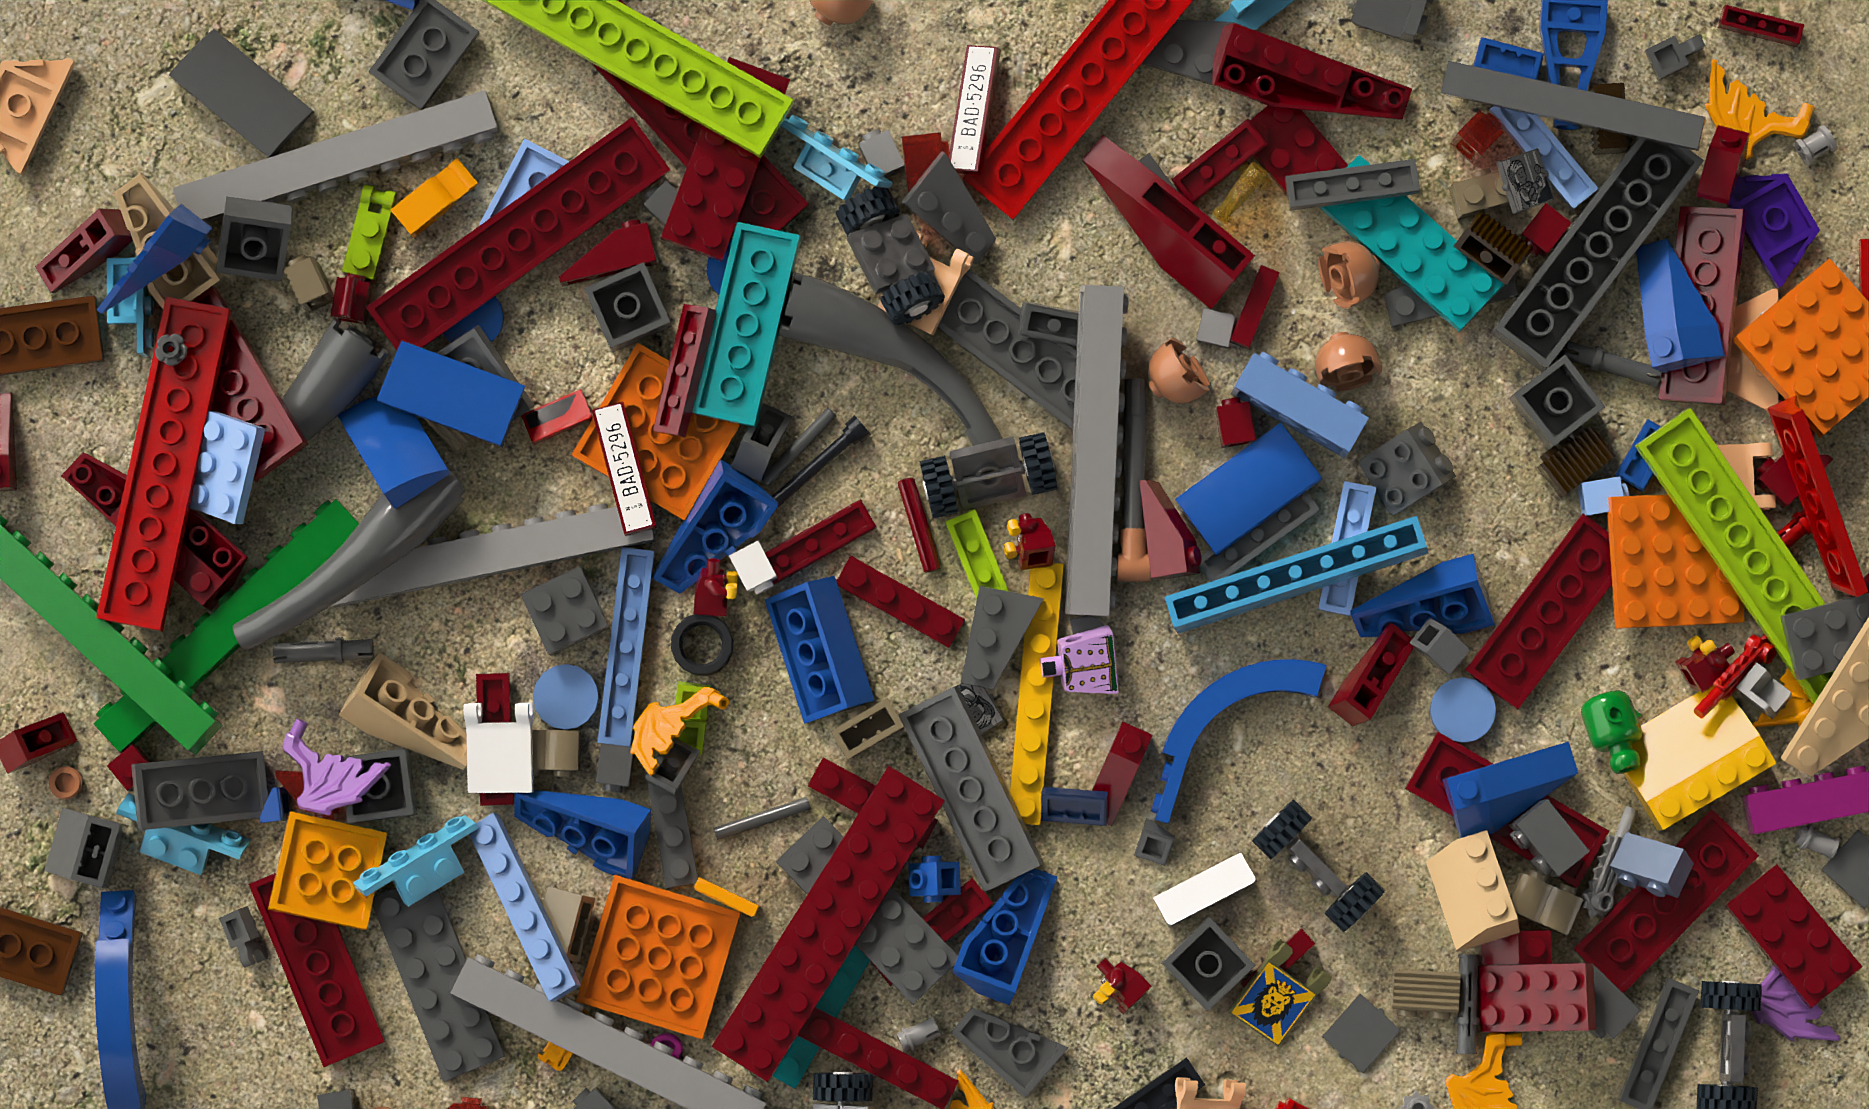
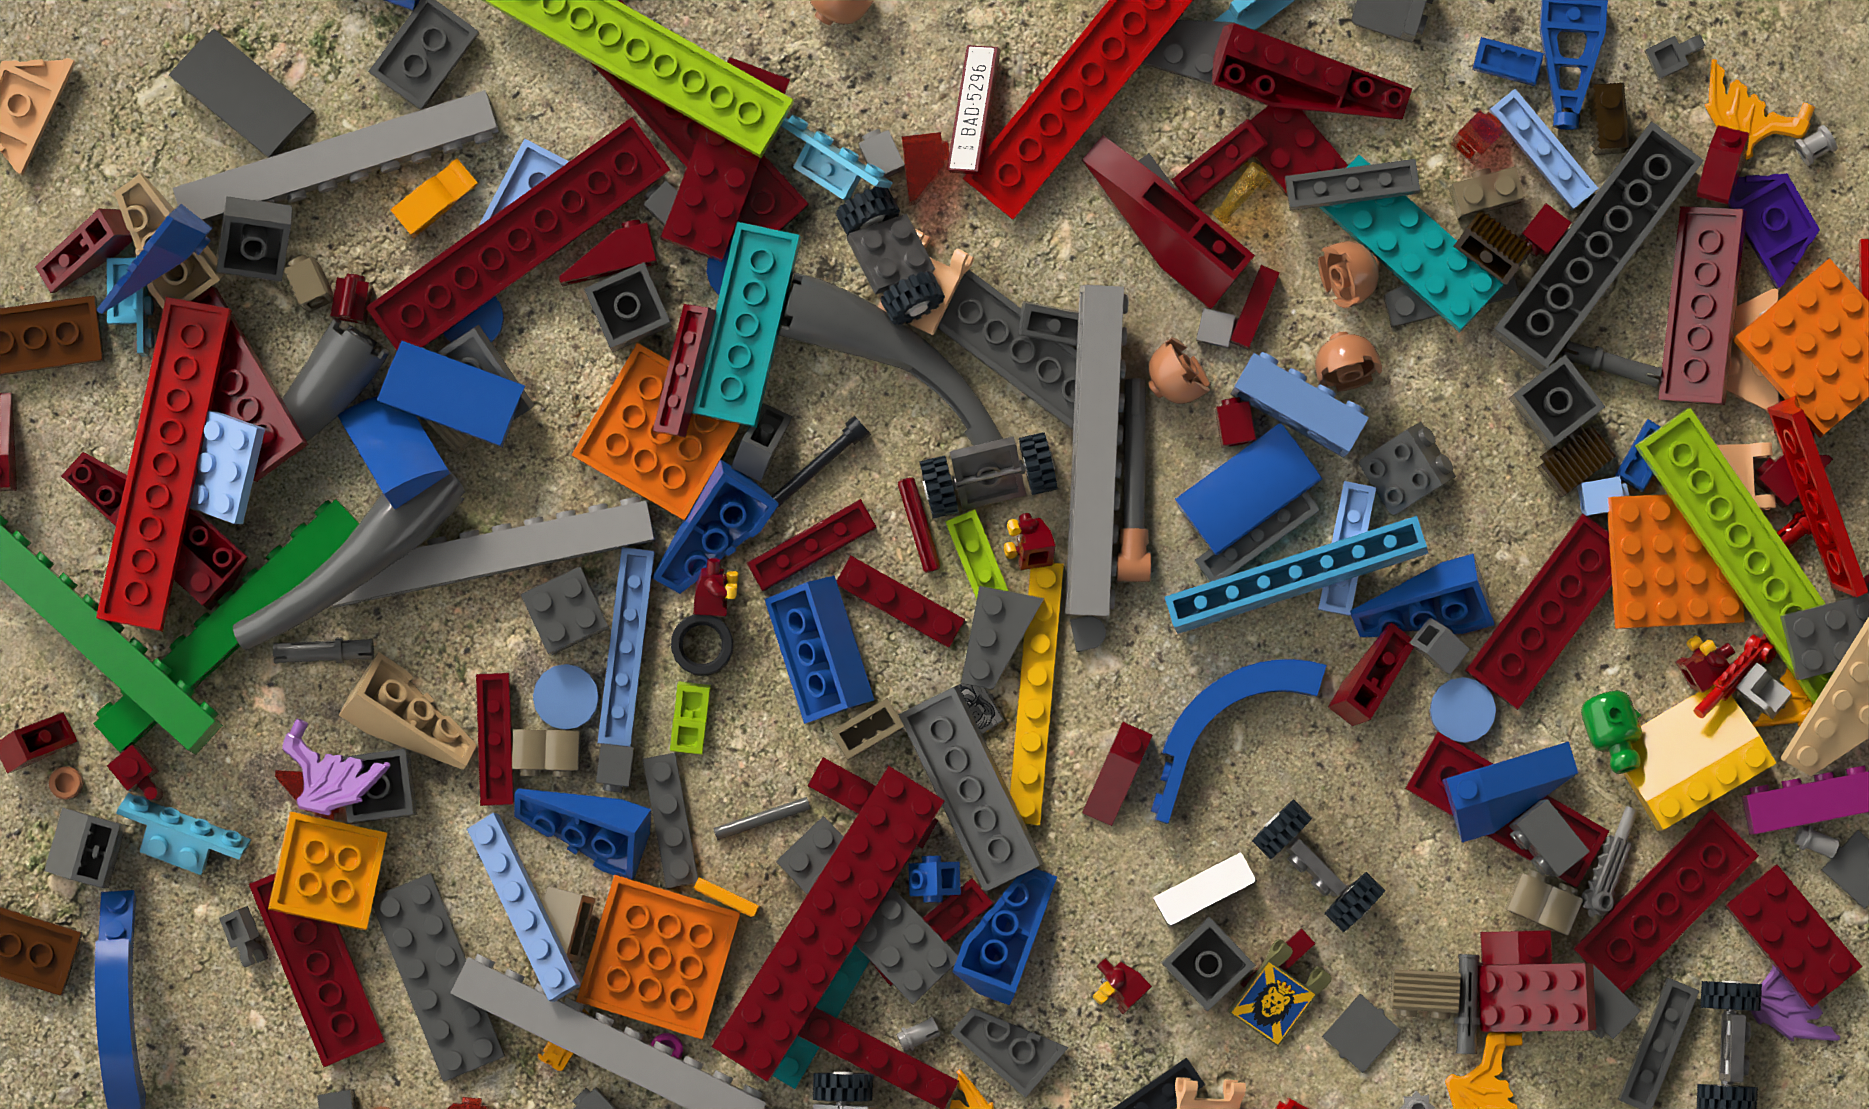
(171, 358): dark grey plate -> none
(199, 790): dark grey plate -> none
(276, 806): blue slope -> none
(369, 233): lime plate -> none
(422, 866): medium azure bracket -> none
(499, 752): white flag -> none
(557, 417): slope -> none
(624, 468): white tile -> none
(660, 725): light orange animal -> none
(673, 767): dark grey slope -> none
(753, 568): white brick -> none
(798, 446): dark grey bar -> none
(949, 209): dark grey wing -> none
(1074, 806): dark blue plate -> none
(1084, 662): lavender torso -> none
(1154, 843): dark grey slope -> none
(1169, 541): dark red slope -> none
(1472, 892): tan slope -> none
(1525, 180): piece -> none
(1573, 105): dark grey tile -> none
(1651, 865): sand blue brick -> none
(1675, 317): blue wedge -> none
(1760, 26): dark red piece -> none

